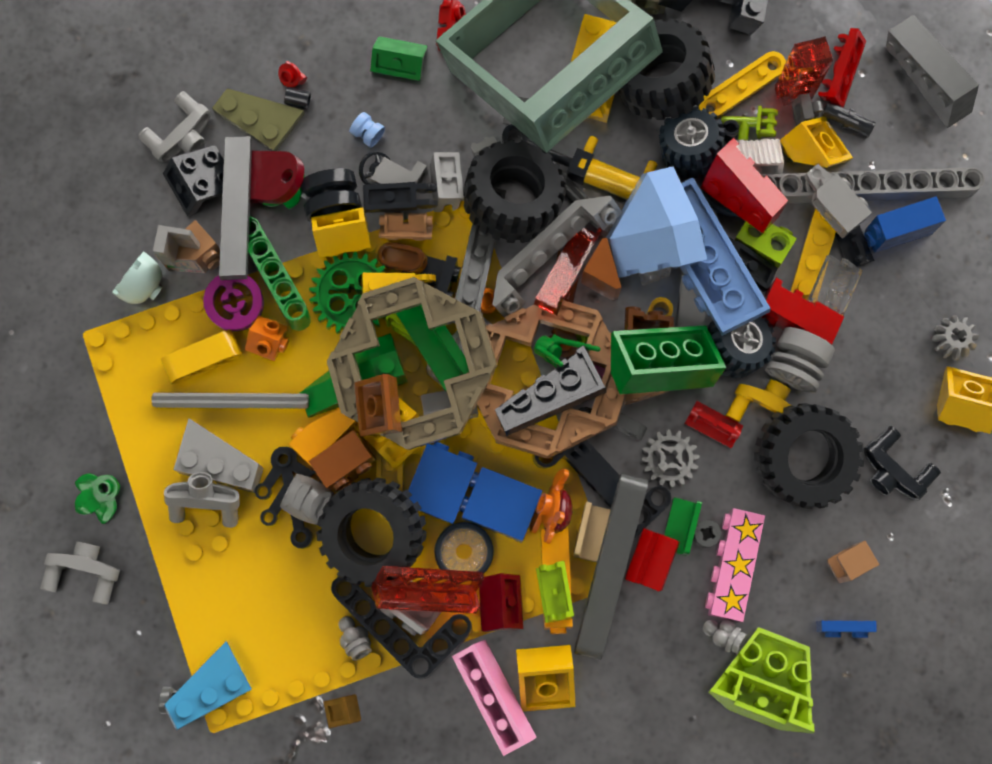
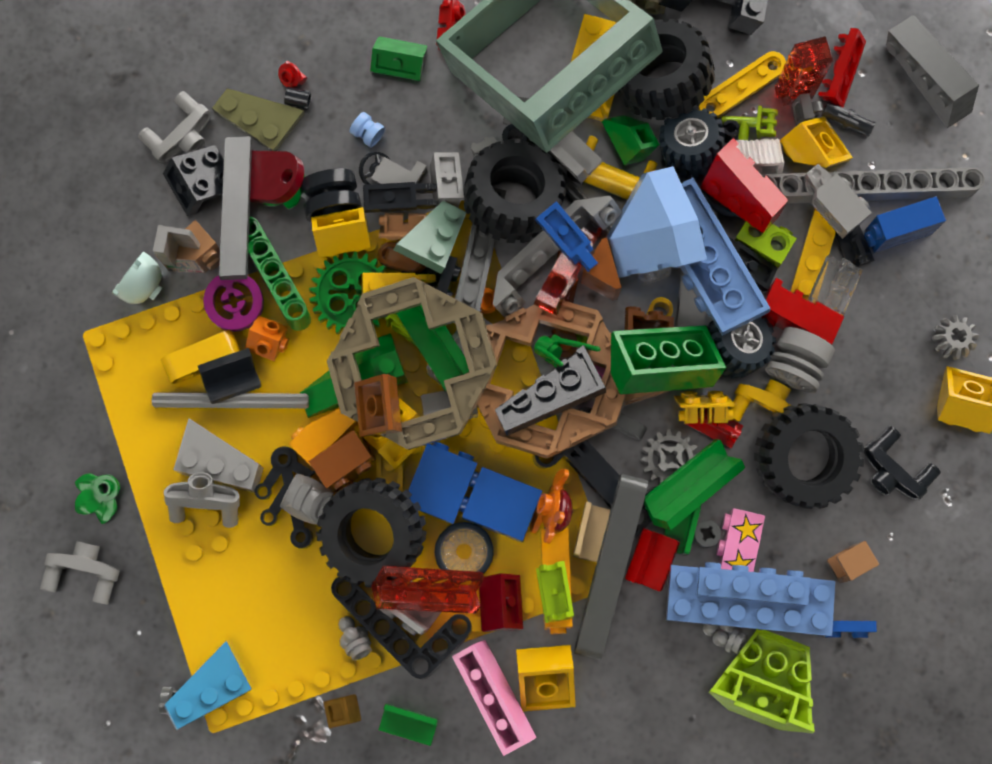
(229, 376): none -> black panel
(408, 724): none -> green panel
(433, 237): none -> sand green wing
(567, 236): none -> blue hinge
(576, 156): none -> light grey panel
(631, 138): none -> green slope
(691, 485): none -> green panel
(714, 399): none -> yellow hinge
(751, 599): none -> medium blue plate

